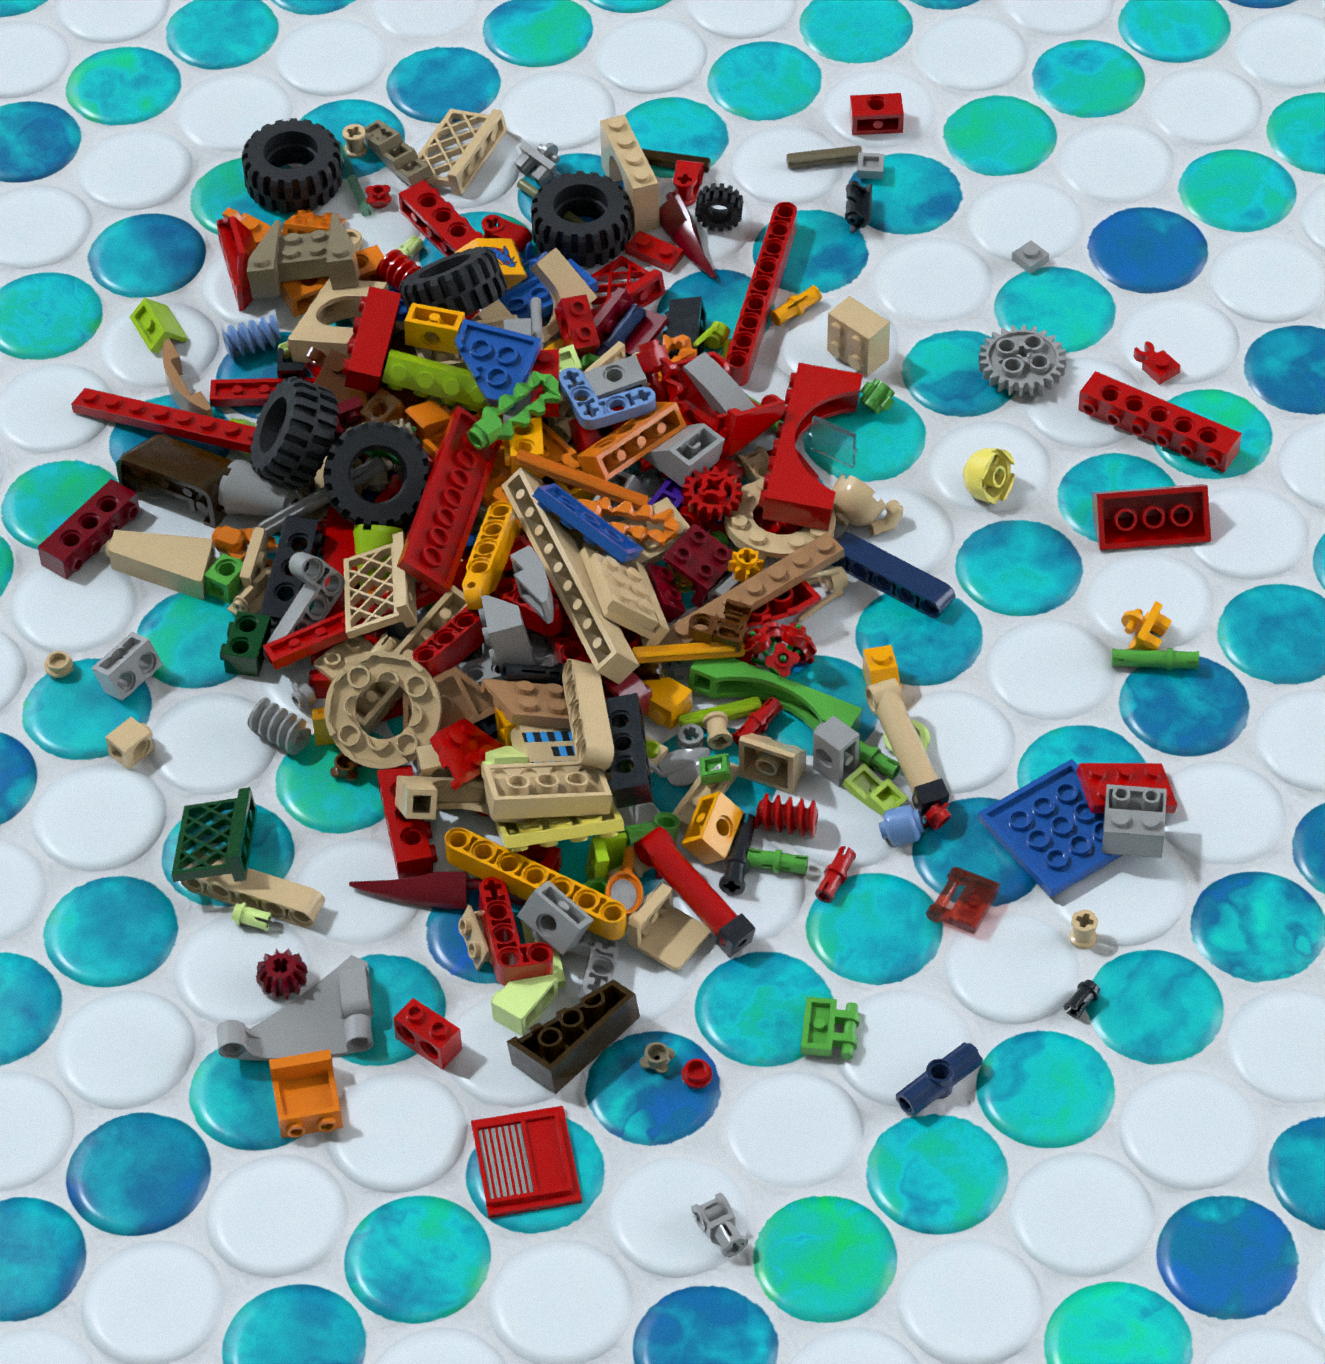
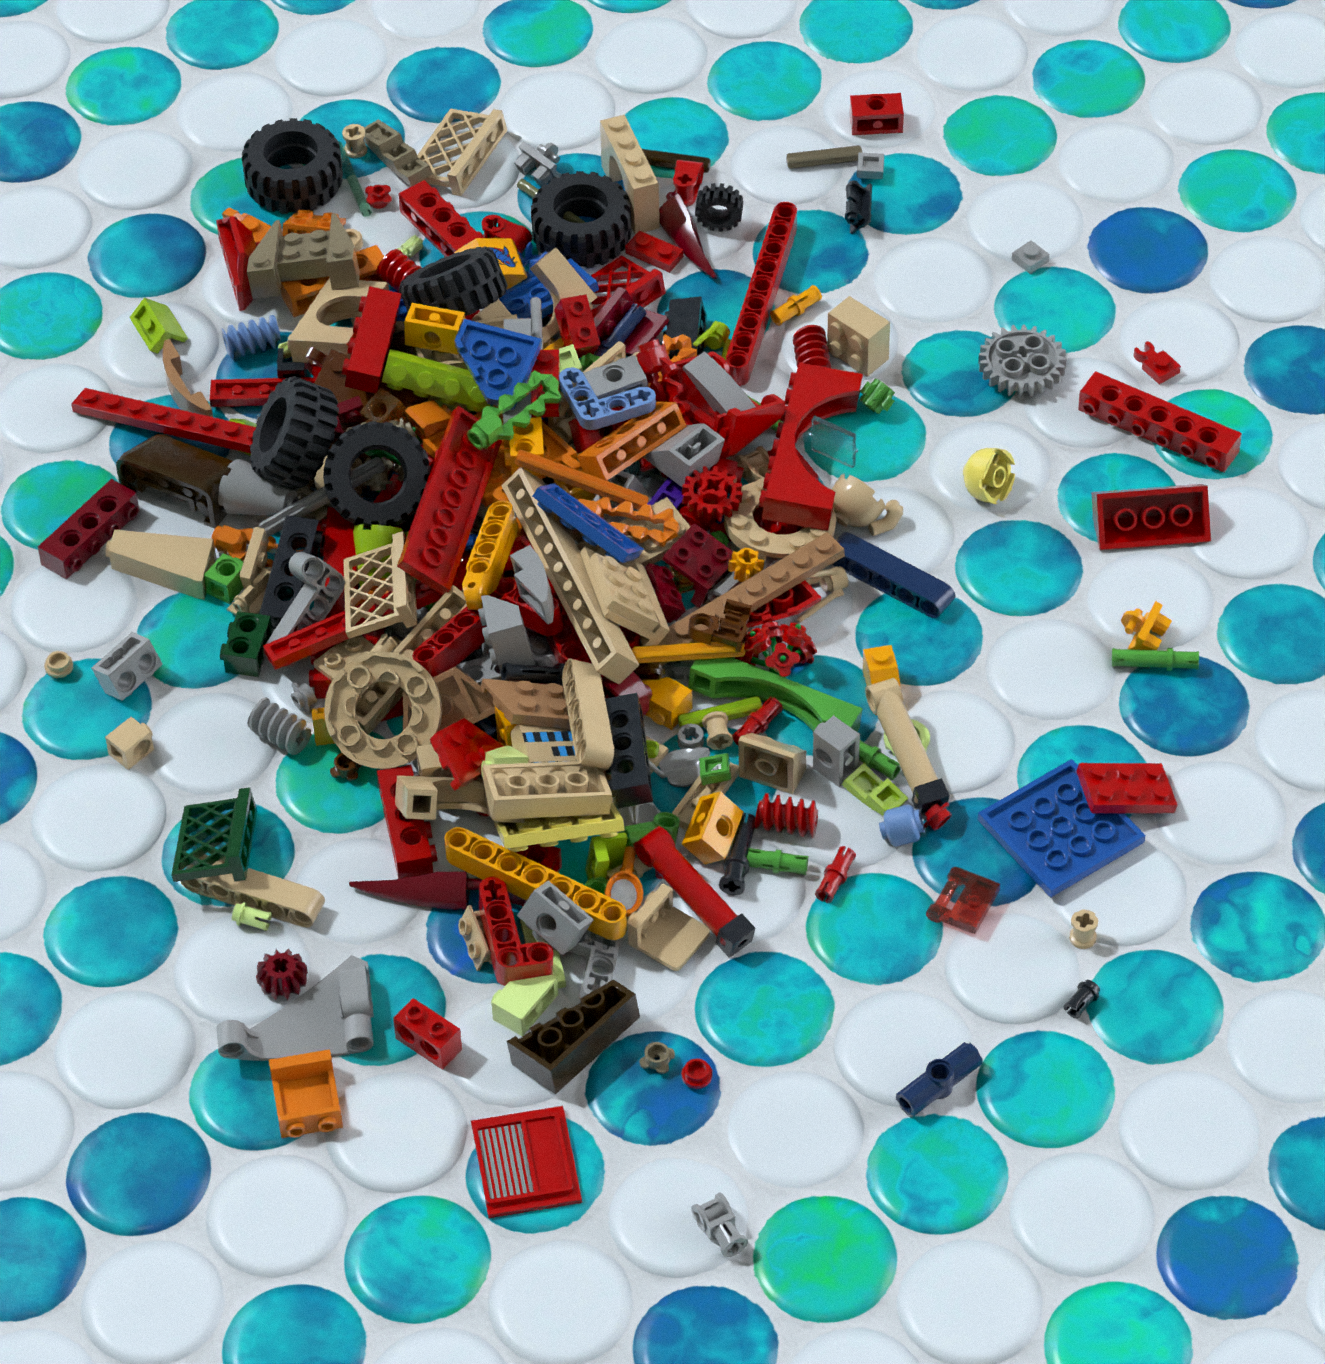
(811, 346): none -> red piece
(819, 1026): bright green plate -> none
(1134, 821): light grey slope -> none

